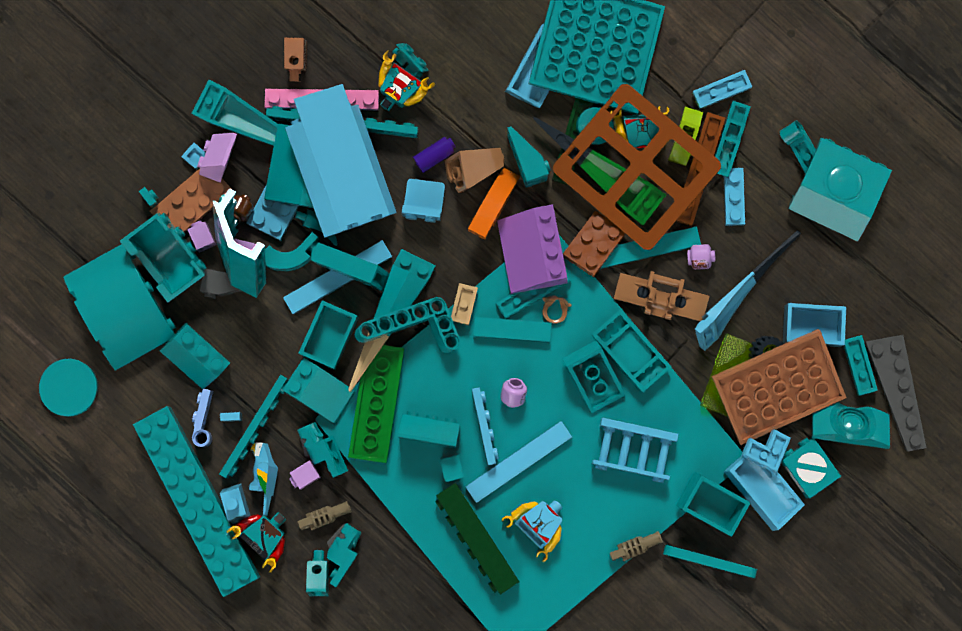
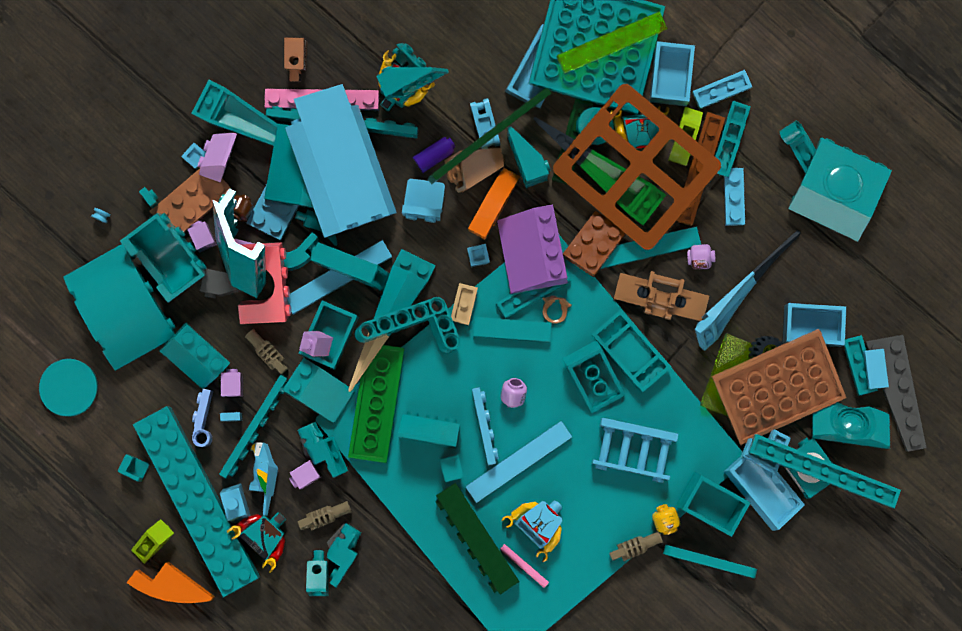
(100, 215): none -> medium azure bush
(133, 468): none -> teal panel
(152, 541): none -> lime slope
(170, 585): none -> orange slope
(232, 383): none -> lavender brick
(267, 352): none -> dark tan hinge
(276, 307): none -> coral arch
(316, 343): none -> lavender brick
(402, 81): none -> teal slope
(478, 255): none -> medium azure tile
(484, 121): none -> medium azure plate
(488, 136): none -> dark green tile
(524, 566): none -> bright pink bar
(611, 42): none -> clear neon green plate
(666, 519): none -> yellow head
(672, 73): none -> medium azure piece
(824, 471): none -> teal plate
(876, 369): none -> medium azure tile

